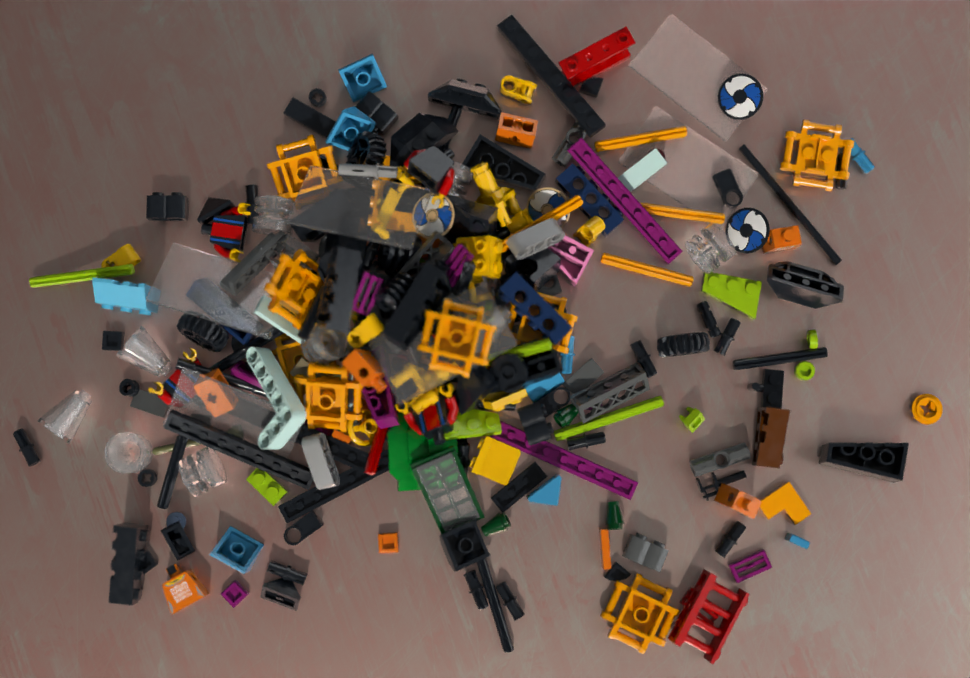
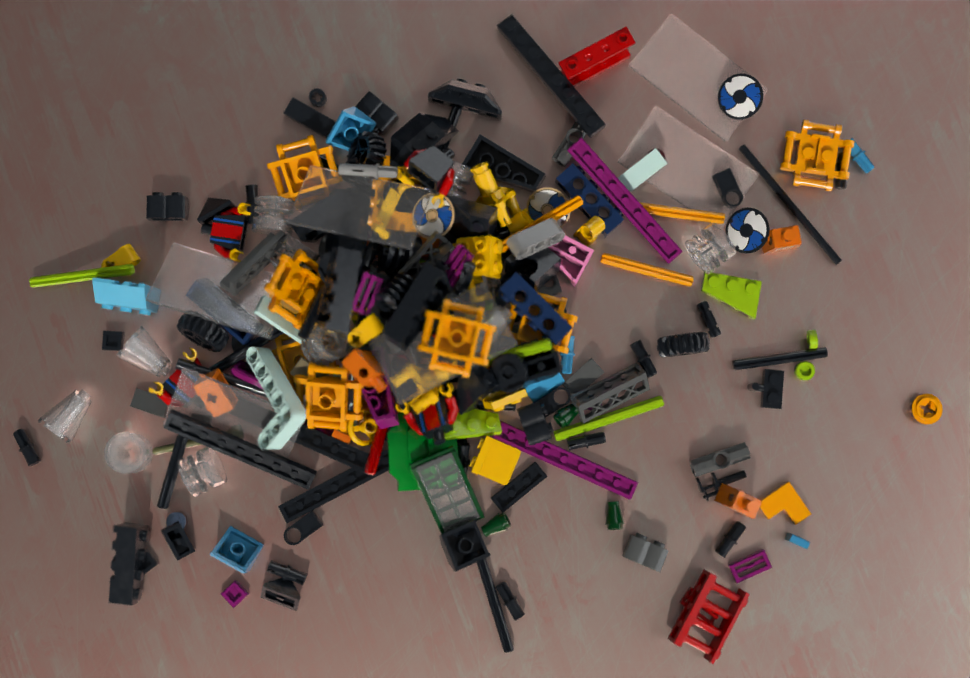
(131, 392): black bush -> none
(141, 477): black bush -> none
(182, 588): orange torso -> none
(267, 486): lime plate -> none
(320, 461): light grey beam -> none
(362, 77): dark azure slope -> none
(388, 542): orange tile -> none
(476, 590): black axle -> none
(516, 130): orange brick -> none
(518, 90): yellow piece -> none
(548, 492): dark azure slope -> none
(591, 86): black tile -> none
(605, 548): orange tile -> none
(617, 572): black tile -> none
(640, 613): light orange brick -> none
(642, 138): light orange axle -> none
(693, 420): lime tile -> none
(727, 336): black axle -> none
(770, 436): reddish brown wedge -> none
(804, 285): black wedge -> none
(874, 460): black wedge -> none

